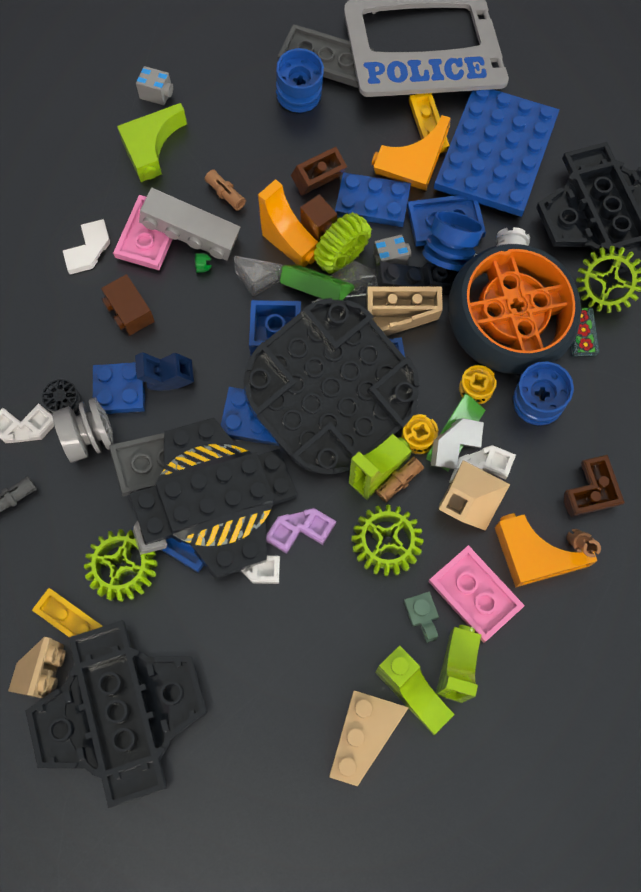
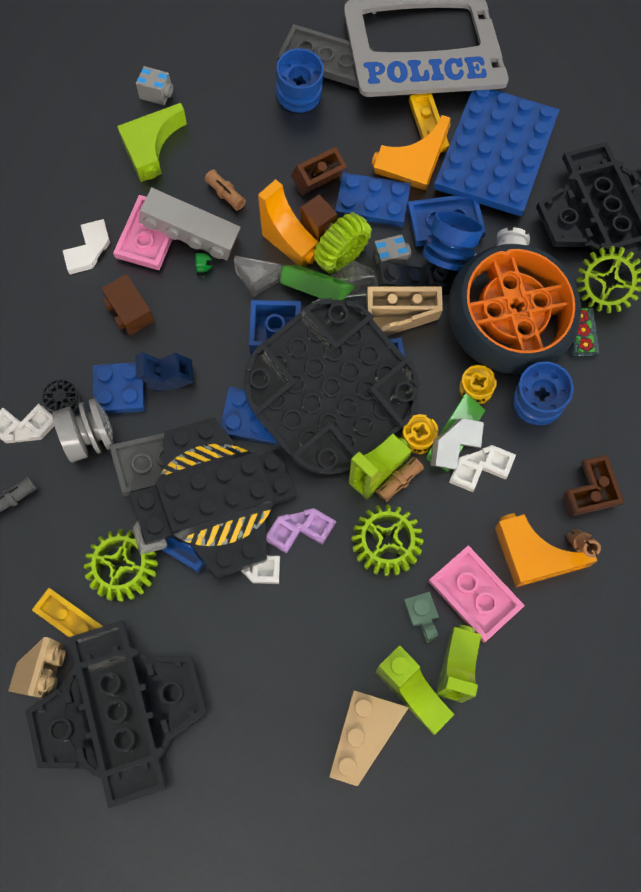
(473, 496): tan slope -> none

